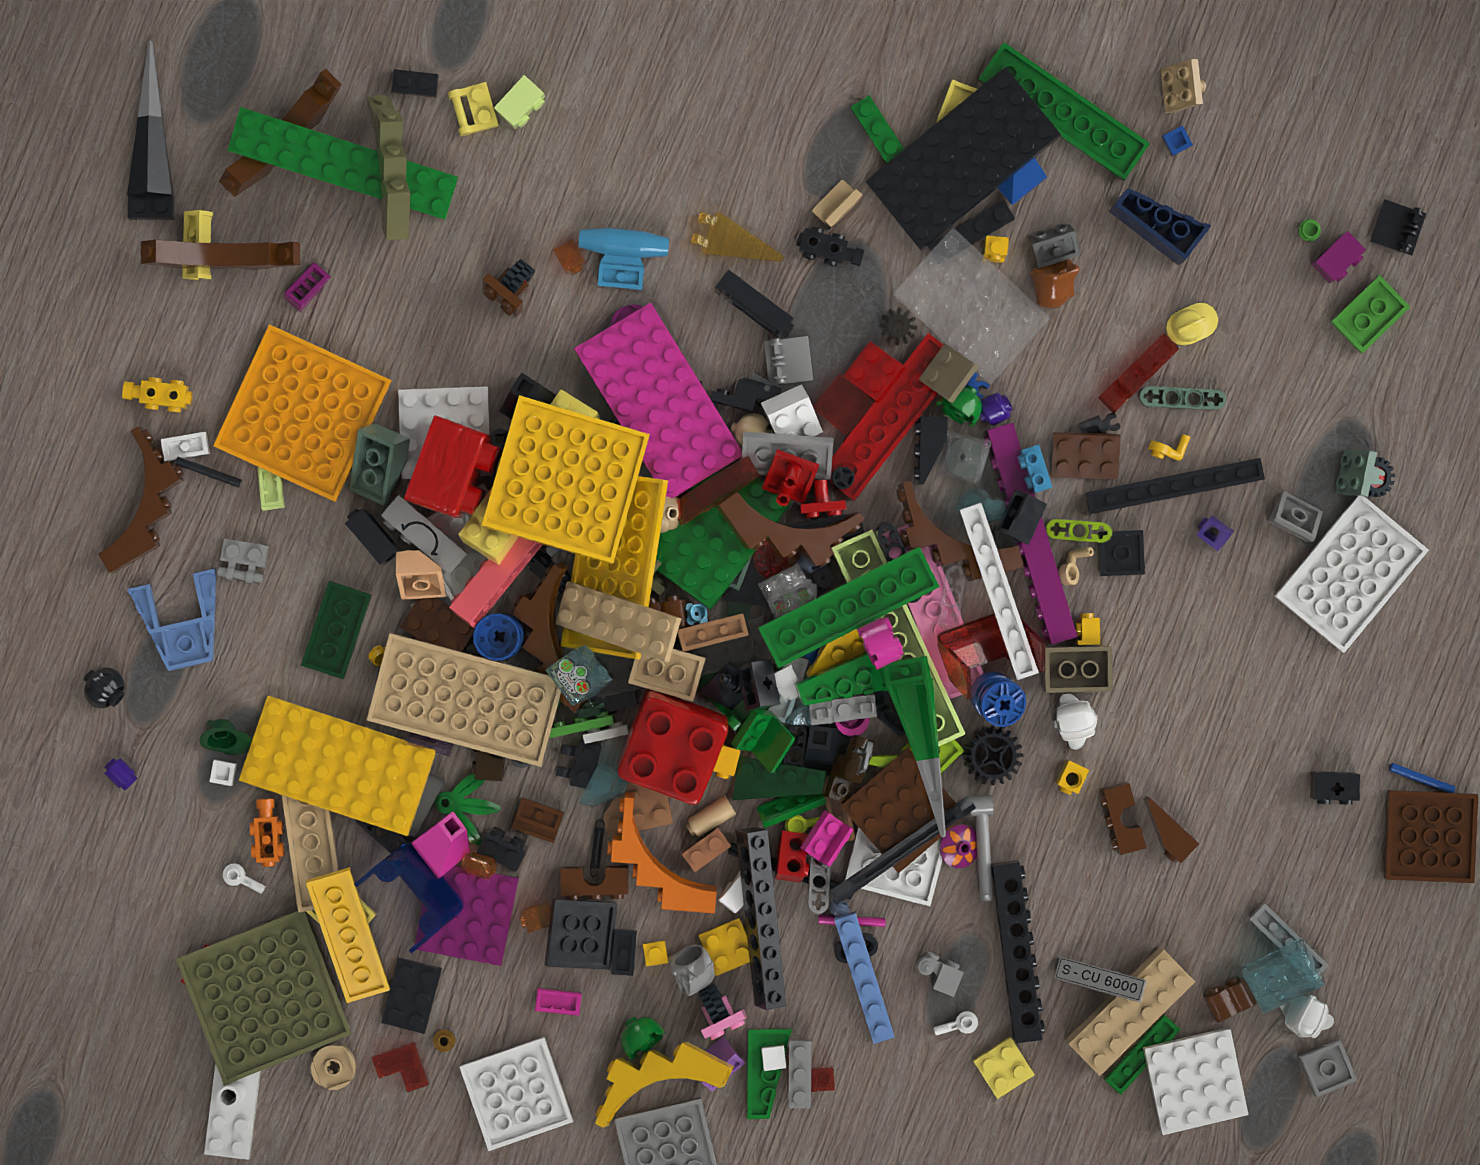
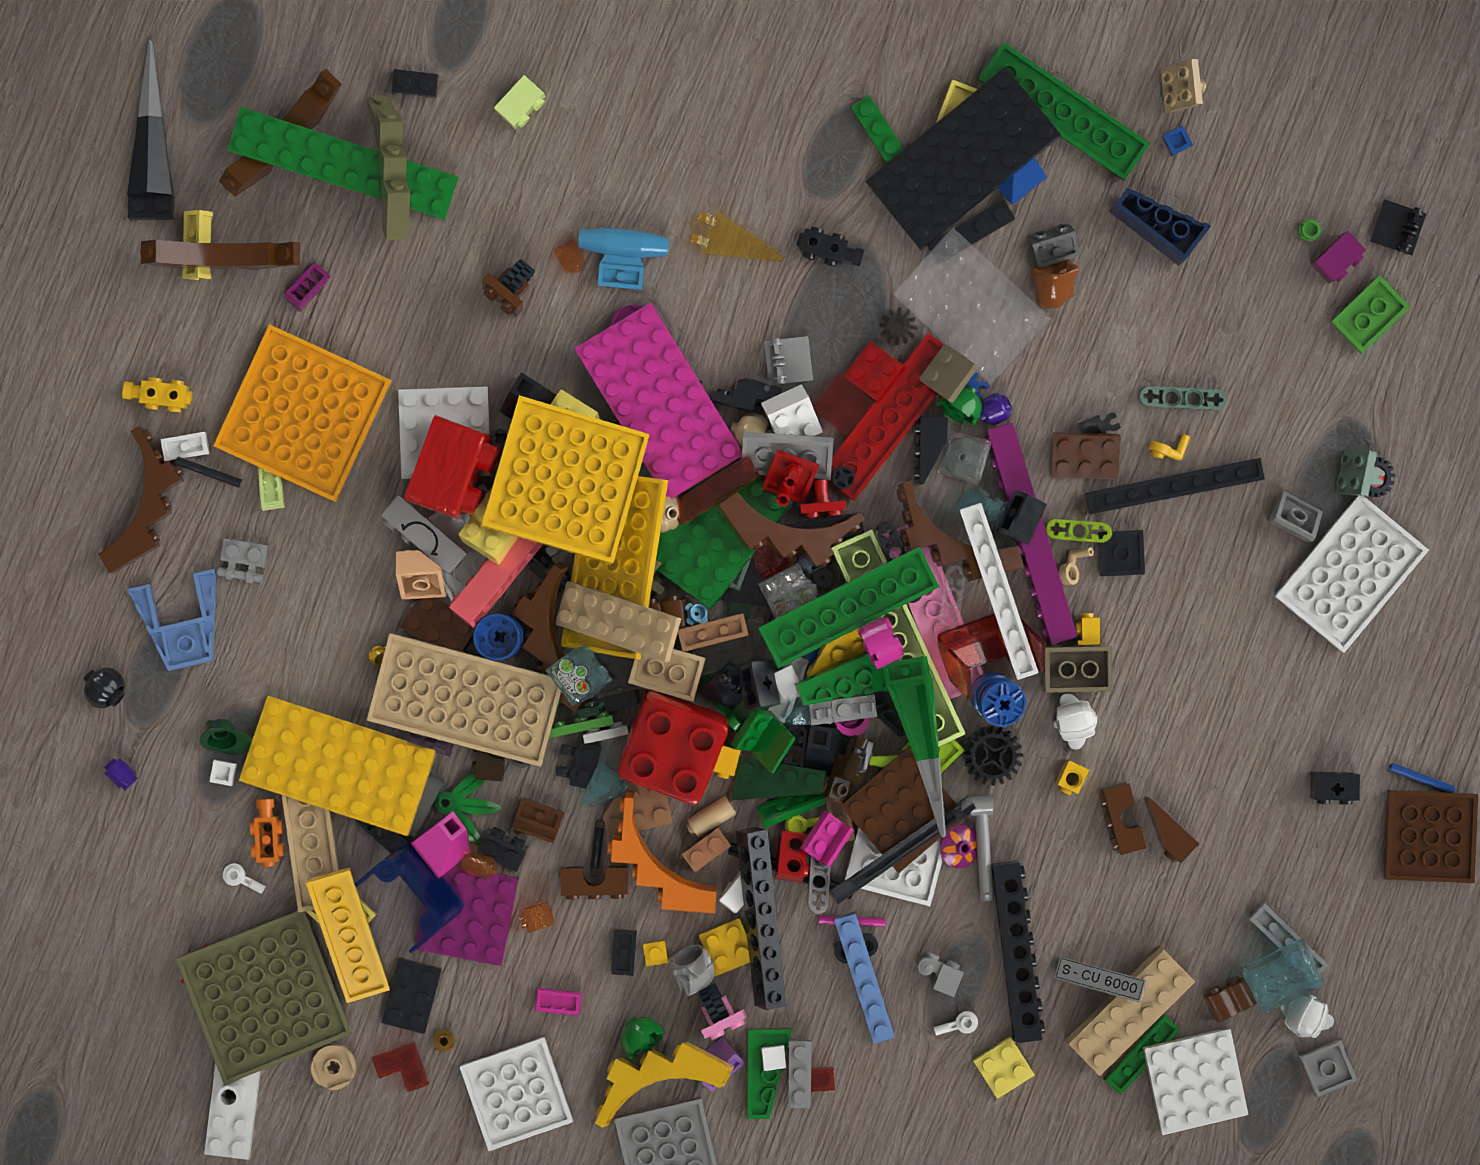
(336, 630): dark green plate -> none
(372, 536): black window -> none
(378, 462): sand green slope -> none
(480, 106): light yellow plate -> none
(580, 934): black plate -> none
(755, 305): black door -> none
(836, 204): tan panel -> none
(839, 909): sand blue plate -> none
(995, 248): yellow brick -> none
(1035, 469): dark azure plate -> none
(1138, 373): clear red slope -> none
(1192, 324): light yellow piece -> none
(1218, 540): dark purple brick -> none

